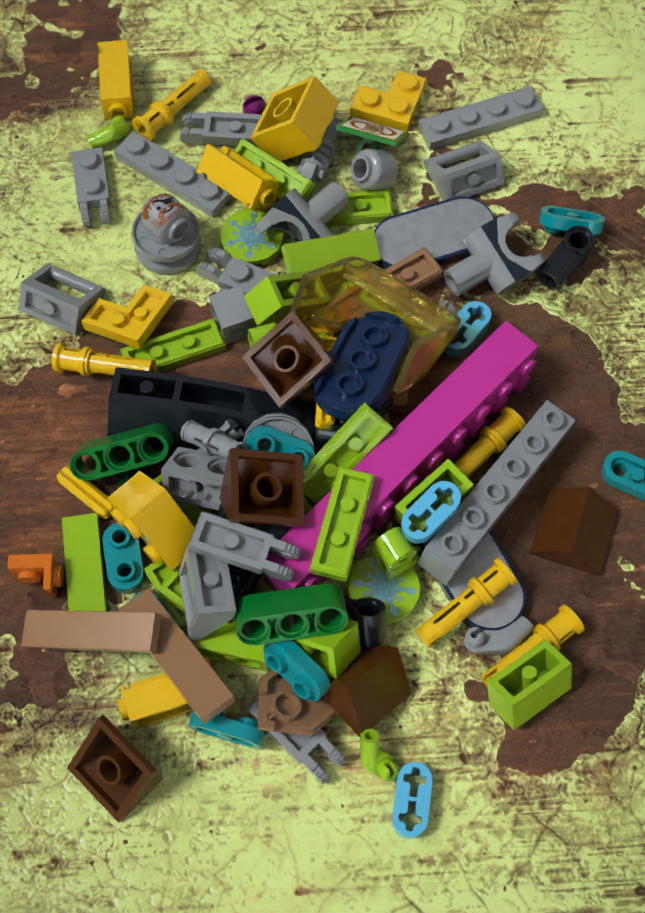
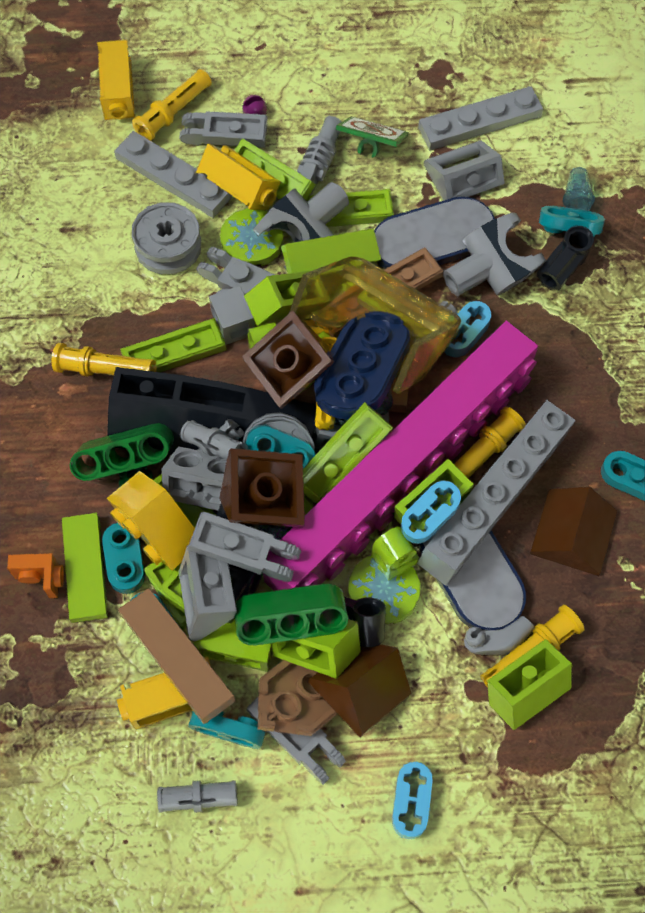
(54, 305): light grey tile -> none
(86, 492): yellow axle -> none
(91, 183): light grey hinge -> none
(91, 631): medium nougat tile -> none
(113, 769): reddish brown slope -> none
(118, 129): lime arm -> none
(131, 323): yellow plate -> none
(166, 218): light grey head -> none
(197, 796): none -> light grey pin
(295, 119): yellow brick -> none
(298, 669): teal plate -> none
(342, 524): lime tile -> none
(374, 169): light grey head -> none
(375, 758): lime arm -> none
(391, 108): yellow plate -> none
(479, 593): yellow pin -> none
(578, 190): none -> clear light blue cone

